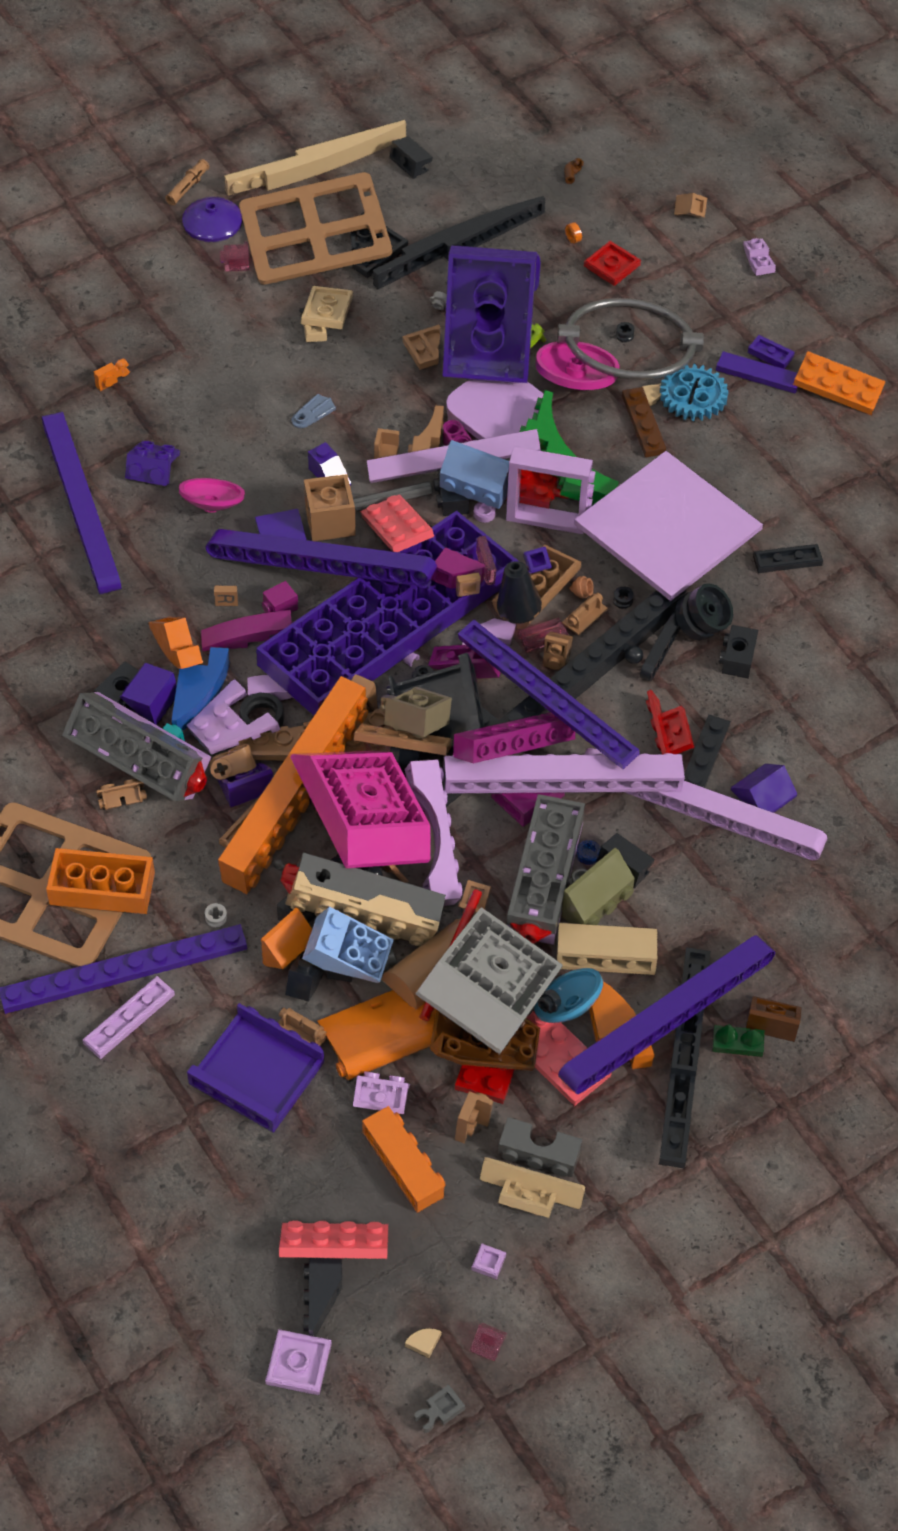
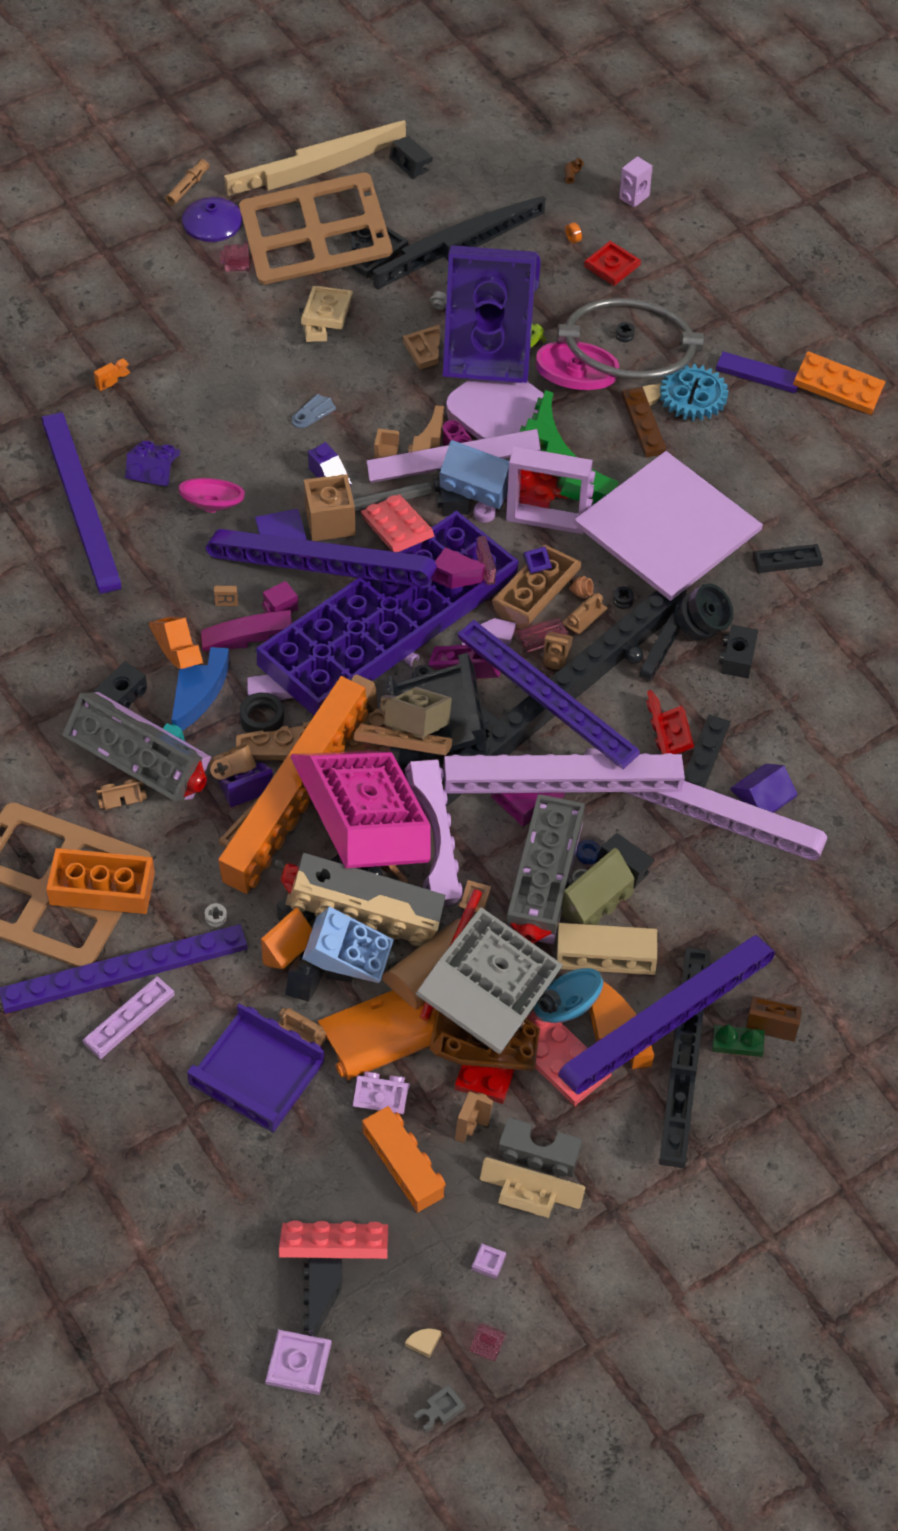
(150, 692): dark purple slope -> none
(221, 728): lavender wing -> none
(468, 584): medium nougat tile -> none
(511, 738): magenta brick -> none
(518, 595): black cone -> none
(635, 181): none -> lavender brick
(691, 204): medium nougat panel -> none
(758, 256): lavender slope -> none
(771, 352): dark purple plate -> none

